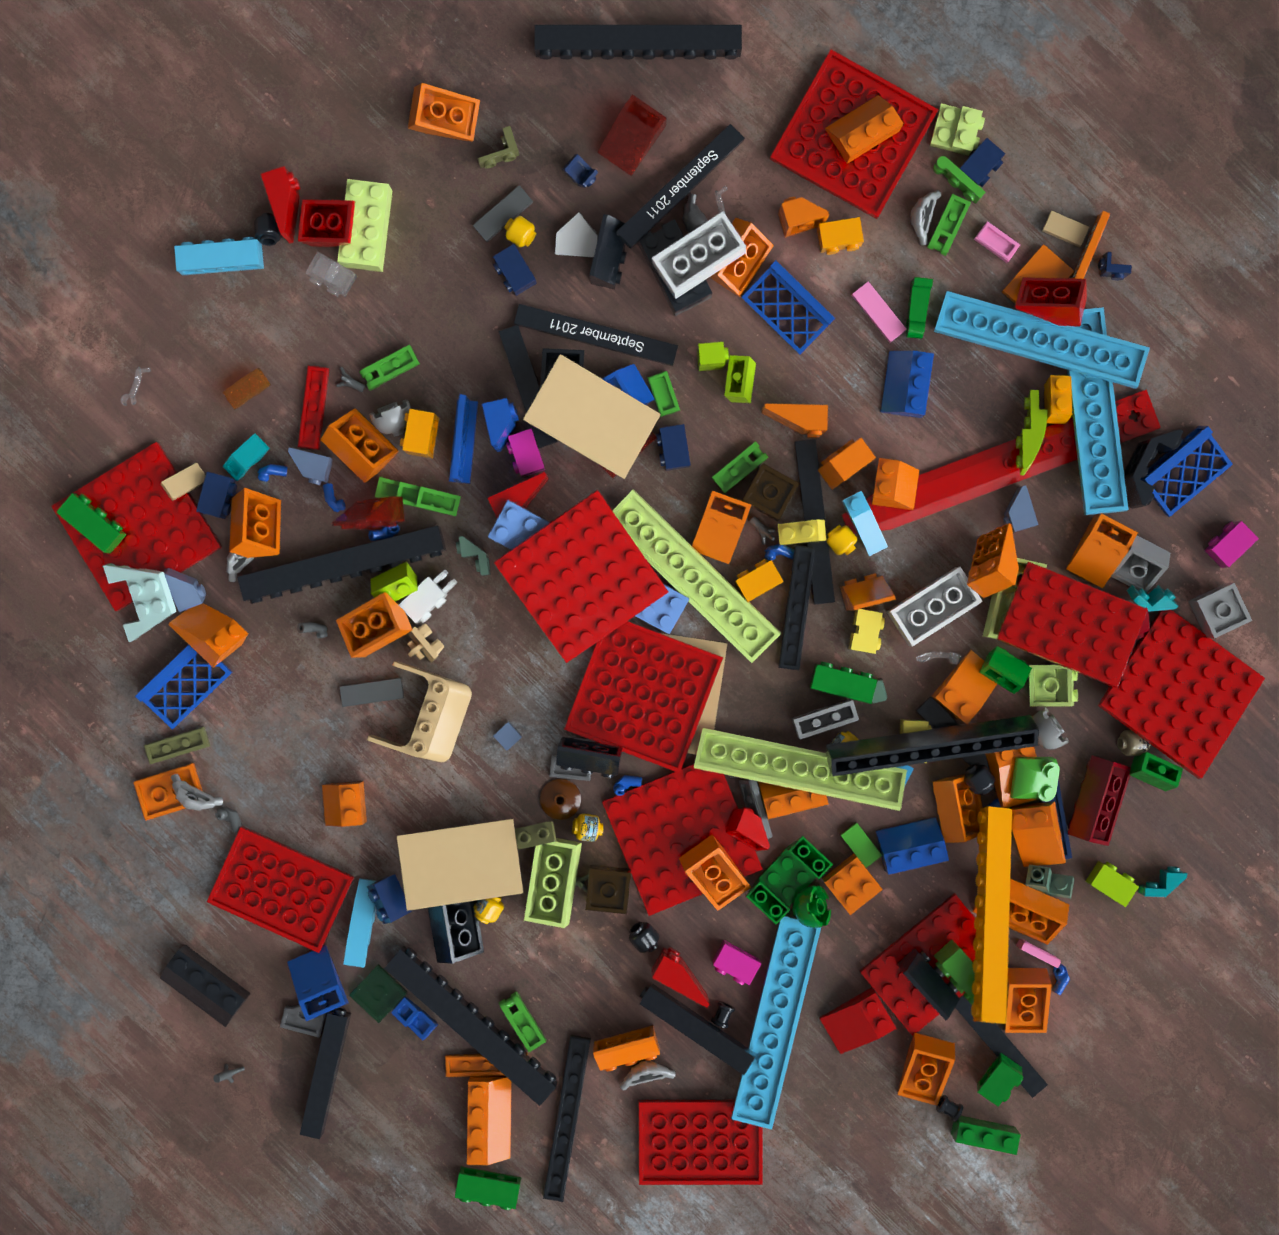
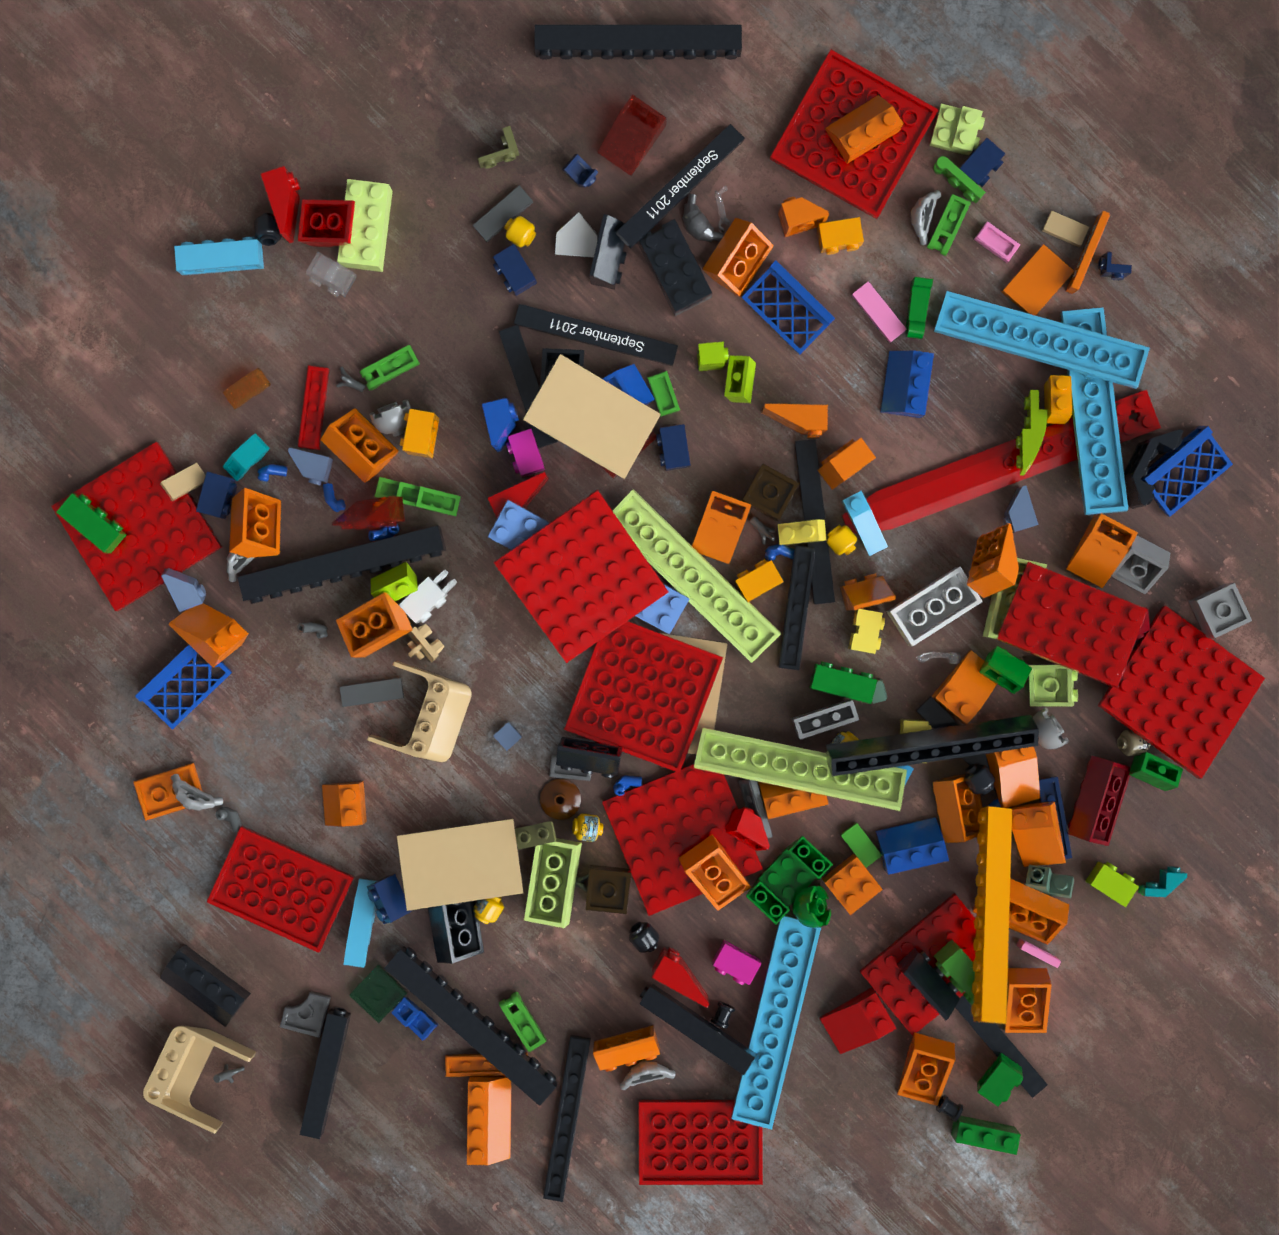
(137, 380): clear piece -> none
(149, 595): light aqua wing -> none
(177, 745): olive tile -> none
(180, 1069): none -> tan windscreen
(317, 983): blue slope -> none
(443, 113): orange slope -> none
(463, 440): blue fence -> none
(469, 549): sand green slope -> none
(488, 1188): green brick -> none
(699, 255): white brick -> none
(739, 468): bright green plate -> none
(895, 484): orange slope -> none
(1035, 778): bright green slope -> none
(1053, 299): red slope -> none
(1062, 978): blue arm -> none
(1156, 600): teal slope -> none
(1230, 544): dark pink brick -> none

